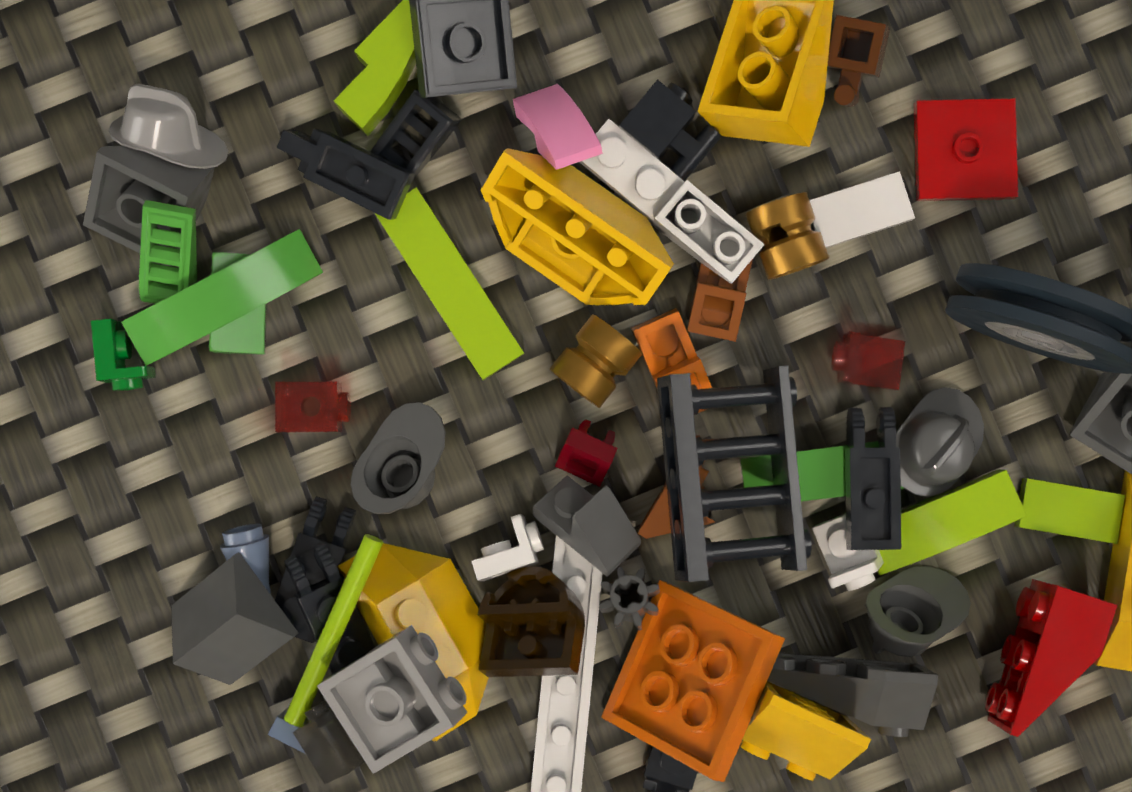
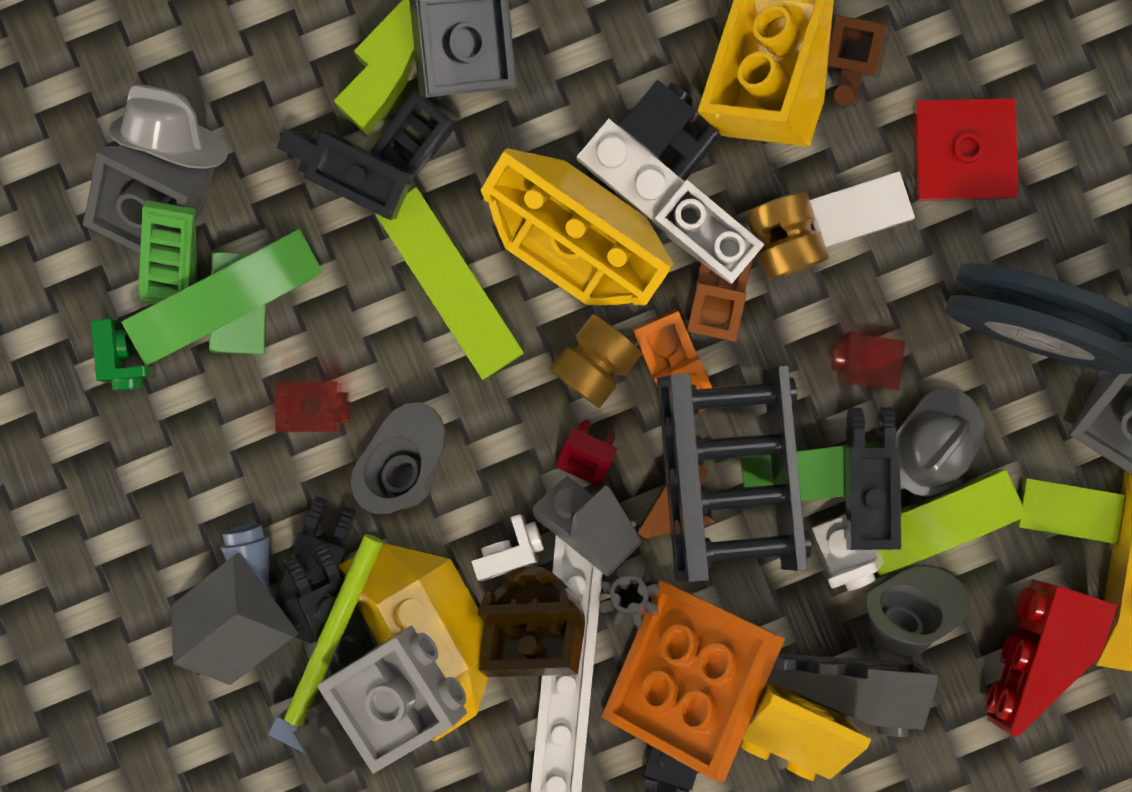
(558, 126): bright pink slope -> none

